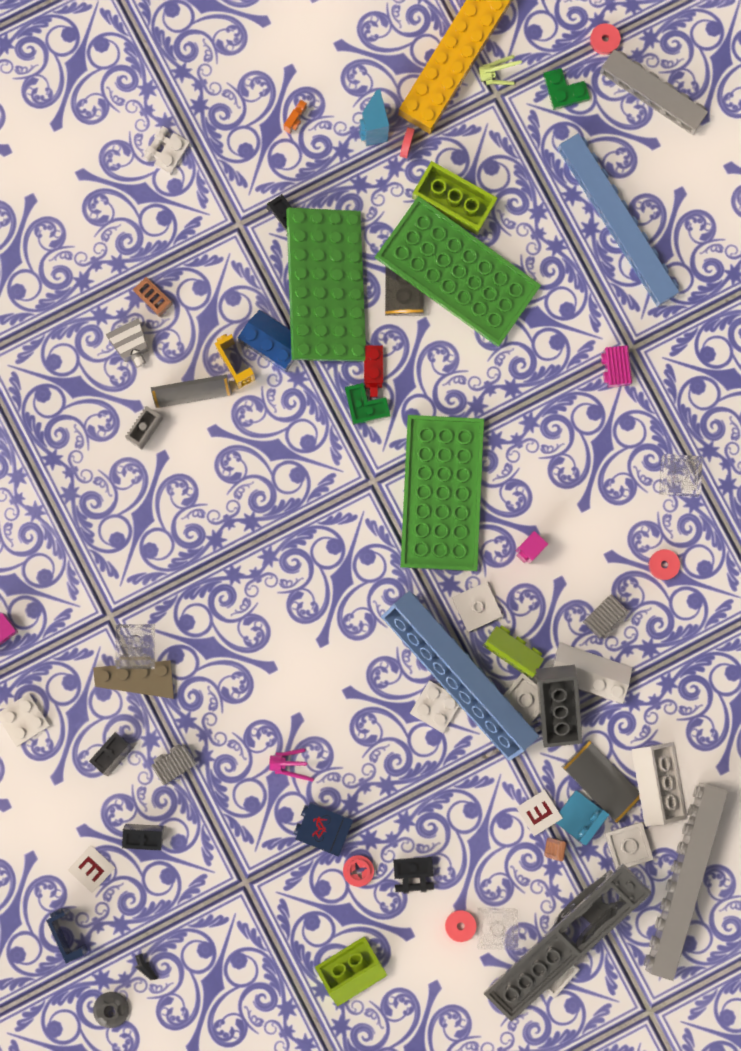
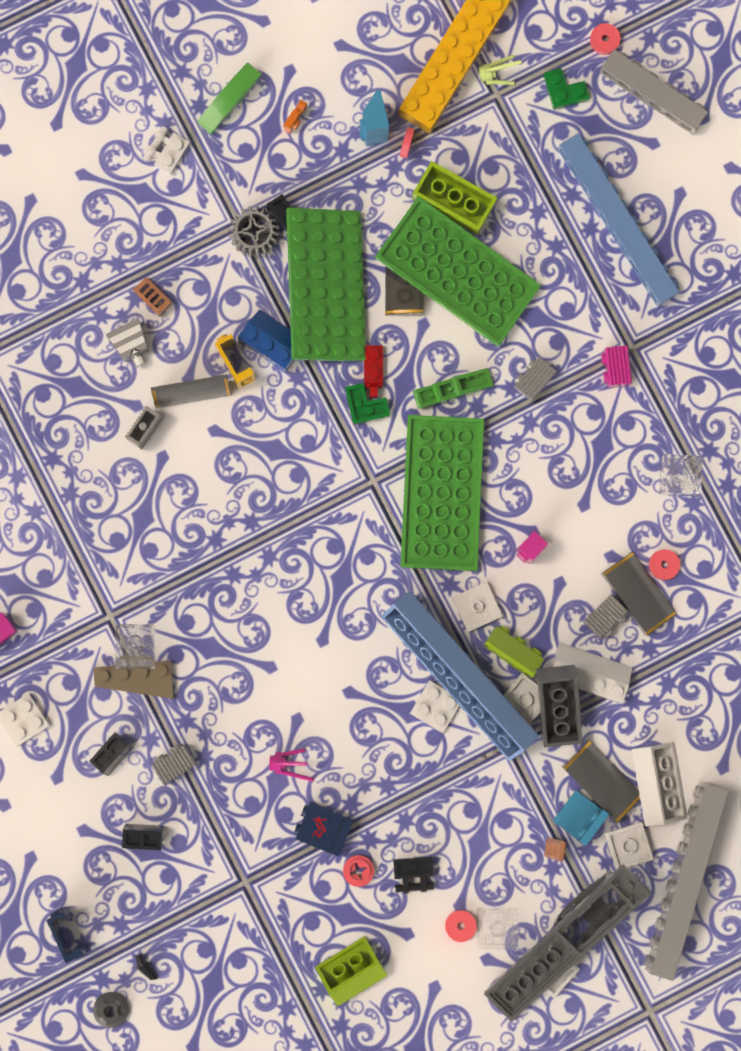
(91, 869): white sticker -> none
(229, 97): none -> bright green slope
(251, 215): none -> light grey gear
(453, 388): none -> bright green slope
(534, 379): none -> light grey brick
(539, 813): white sticker -> none
(638, 594): none -> dark grey slope

